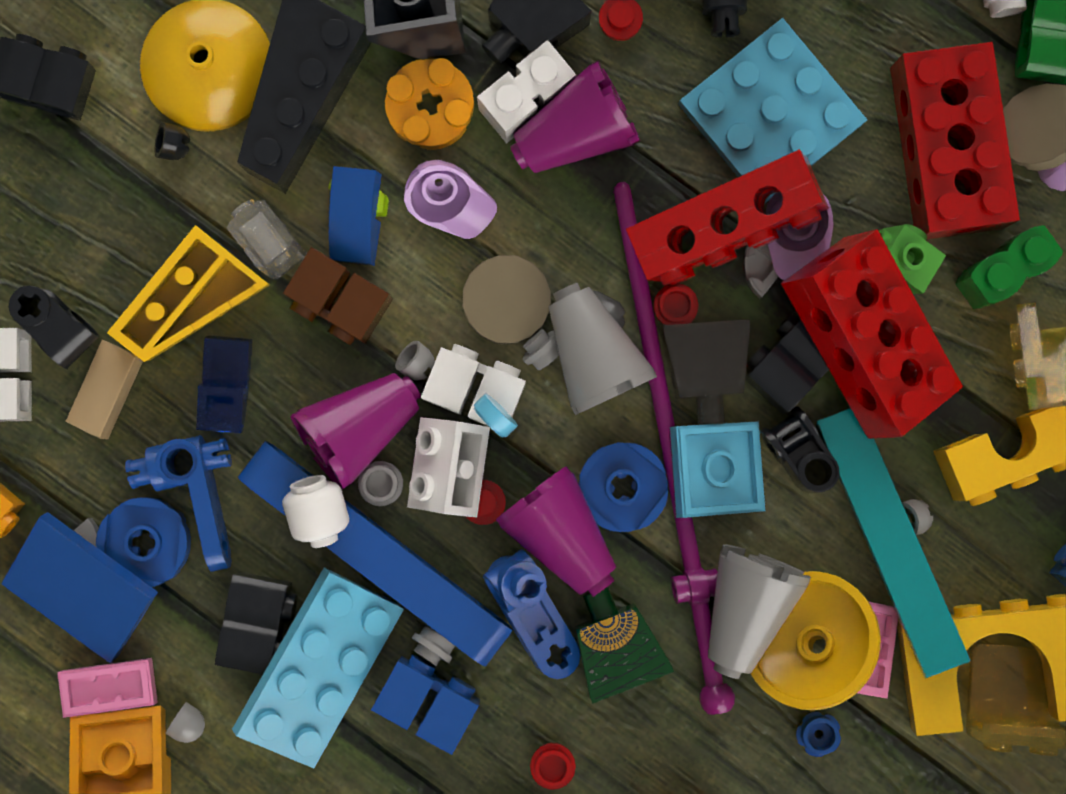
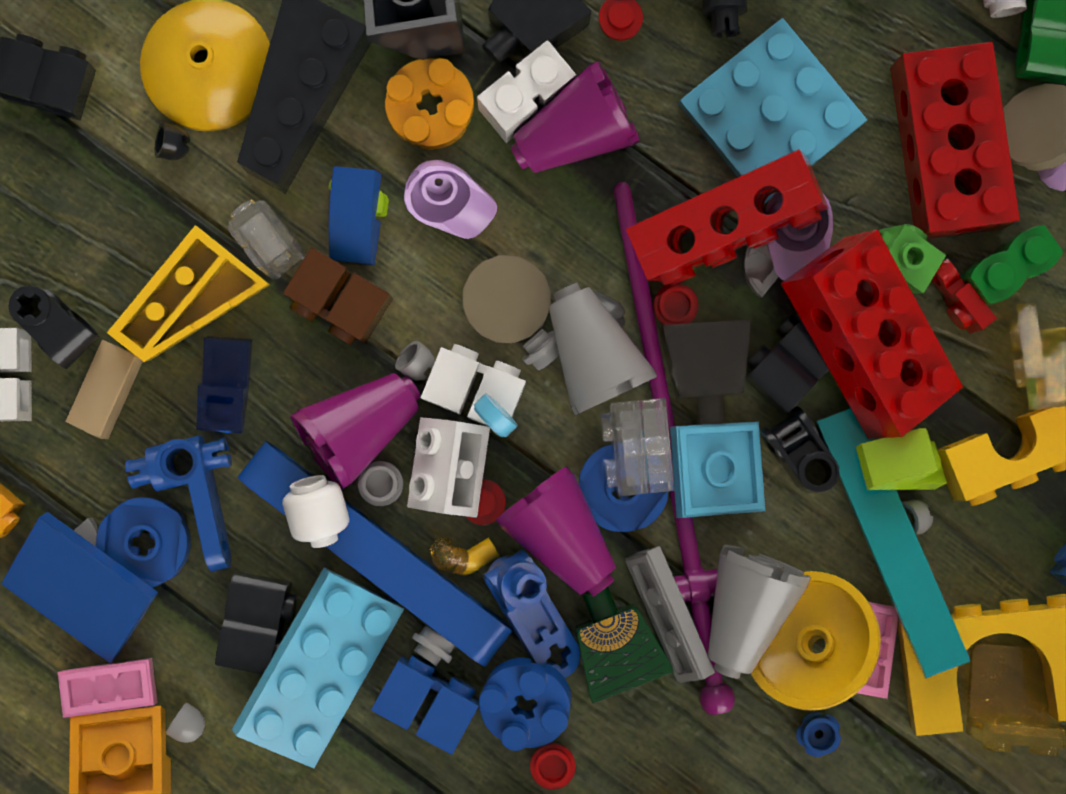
(462, 561): none -> arm
(520, 727): none -> blue plate
(639, 447): none -> clear brick
(669, 615): none -> light grey tile
(902, 463): none -> lime slope
(965, 305): none -> red plate

